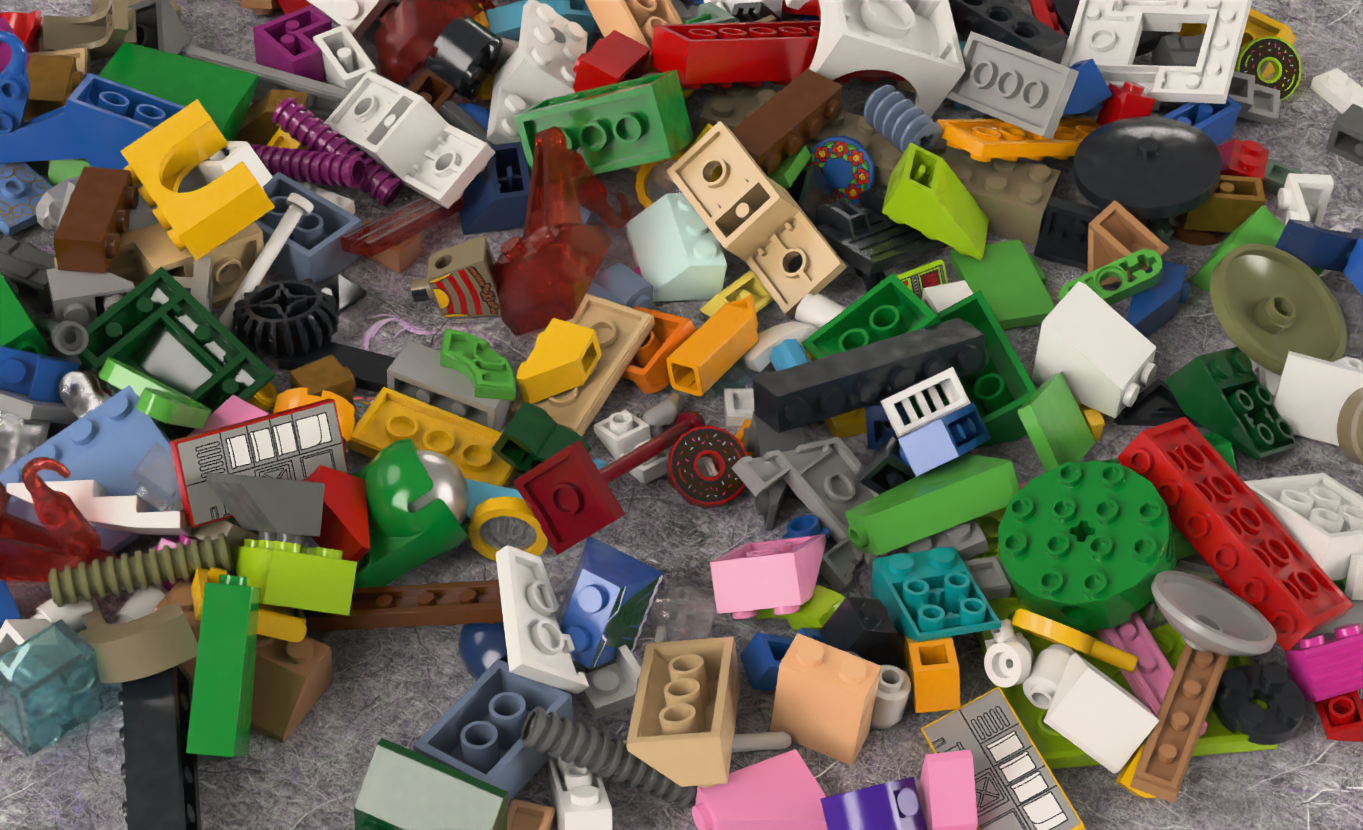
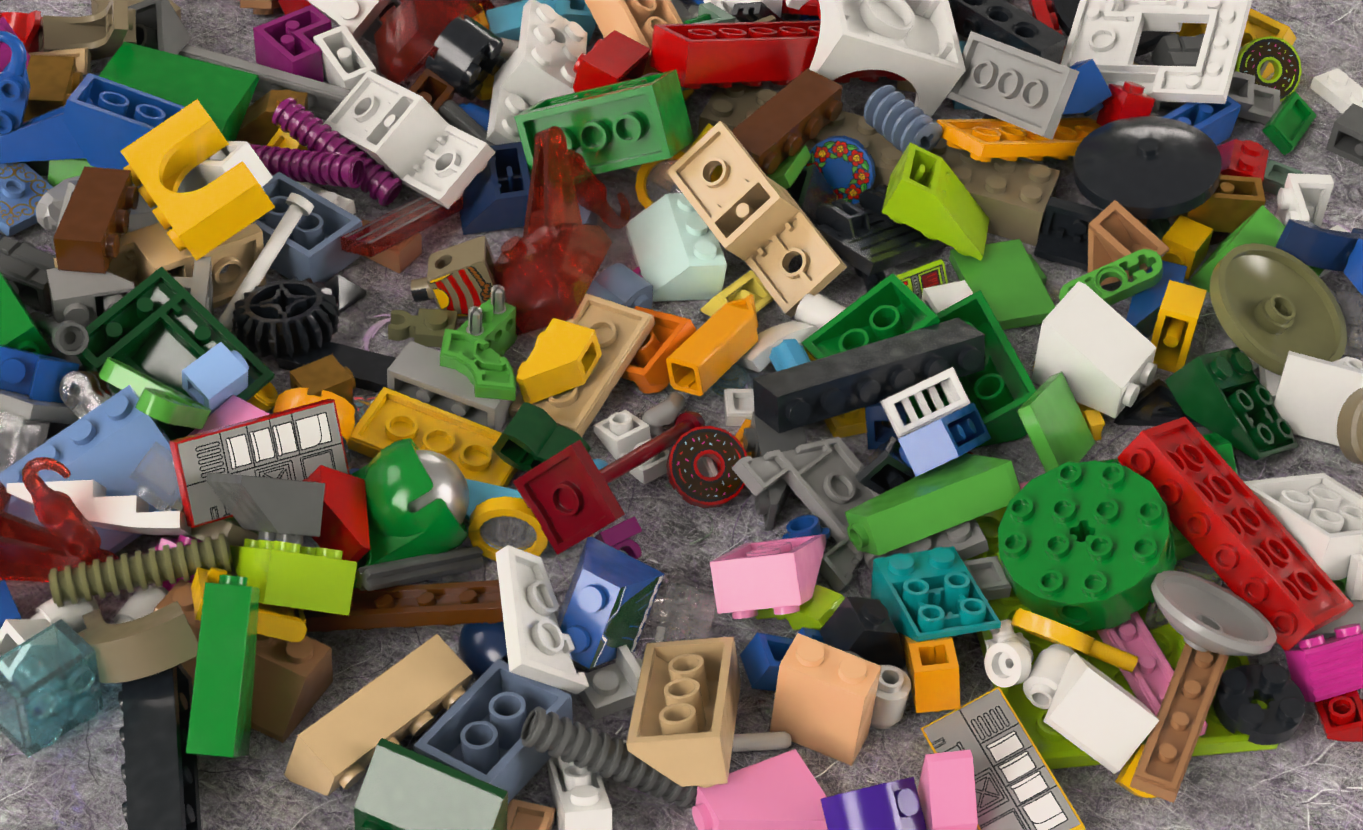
(216, 376): none -> light blue brick
(389, 708): none -> tan slope
(418, 568): none -> dark grey axle
(425, 328): none -> olive plate
(493, 321): none -> bright green piece
(621, 535): none -> magenta tile
(1176, 325): none -> yellow brick
(1187, 243): none -> yellow brick
(1289, 123): none -> green tile

